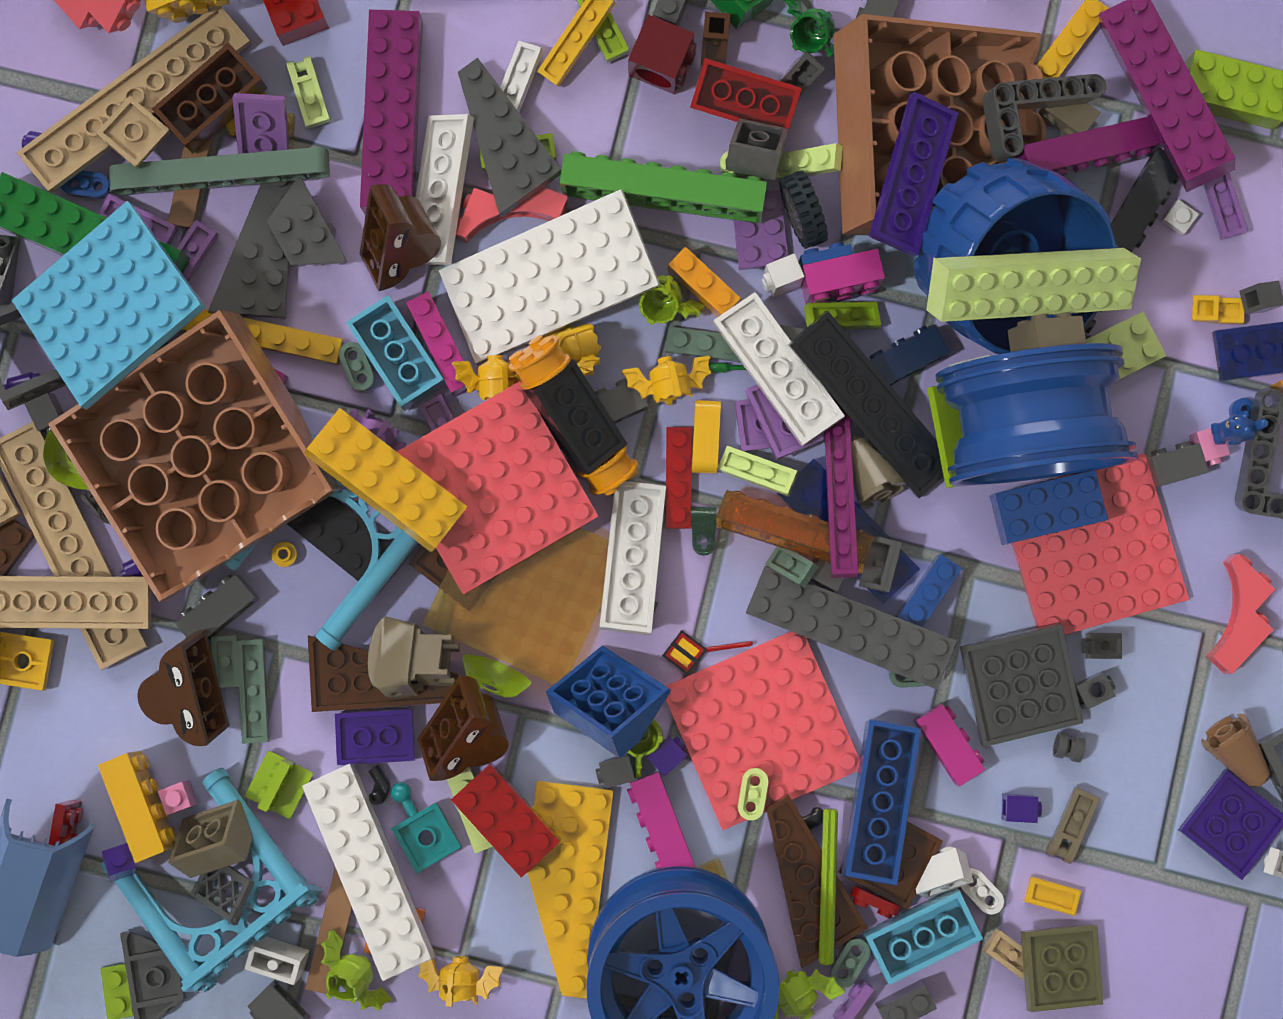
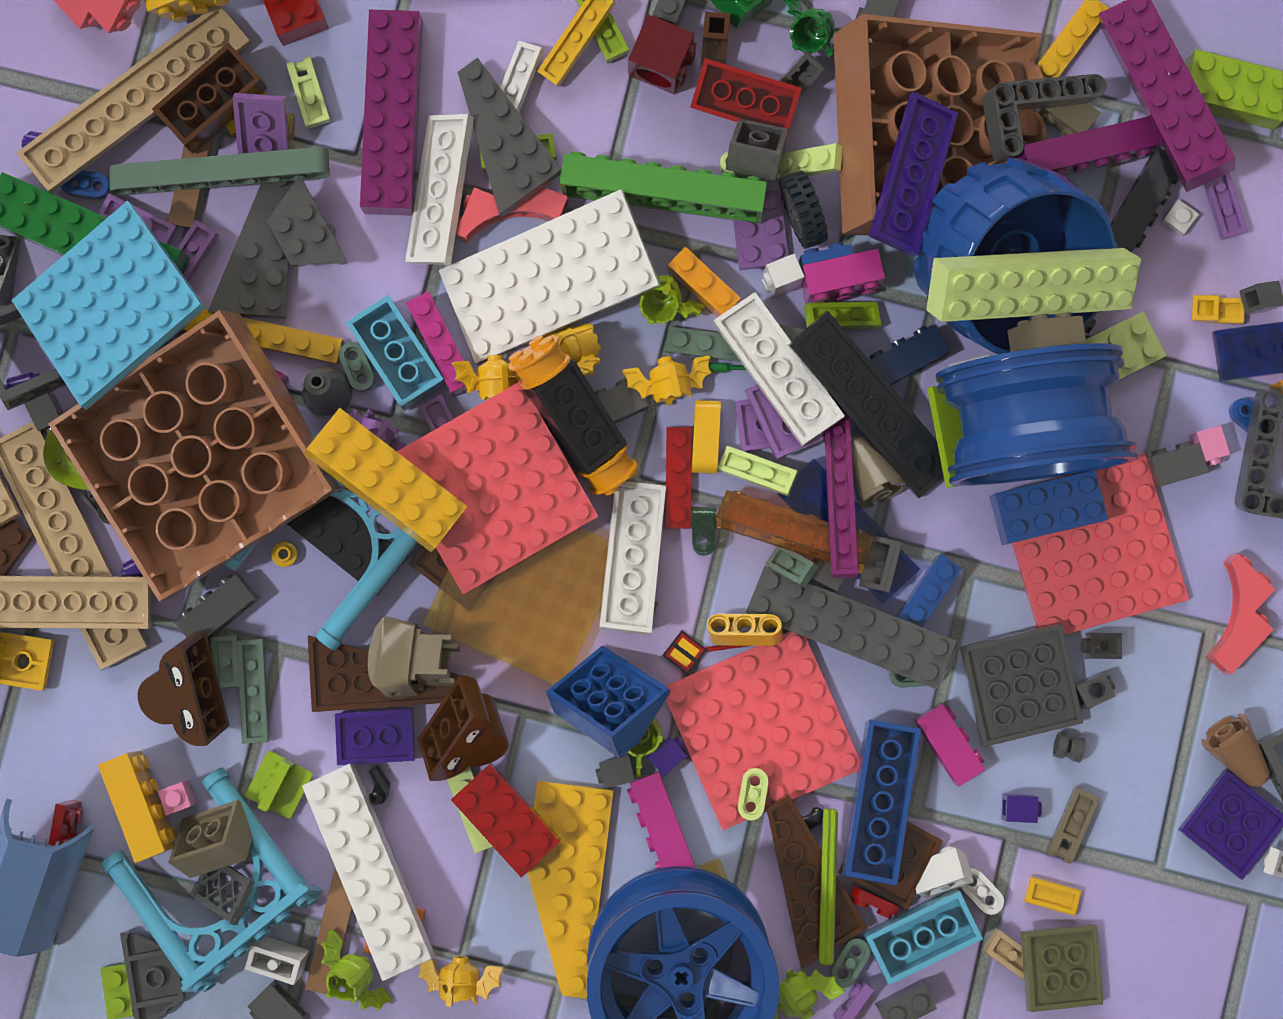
(118, 862): dark purple brick -> none
(133, 132): tan plate -> none
(326, 390): none -> dark grey cone
(395, 236): reddish brown brick -> none
(429, 819): teal plate -> none
(486, 670): lime piece -> none
(734, 622): none -> yellow beam
(1237, 429): blue animal -> none

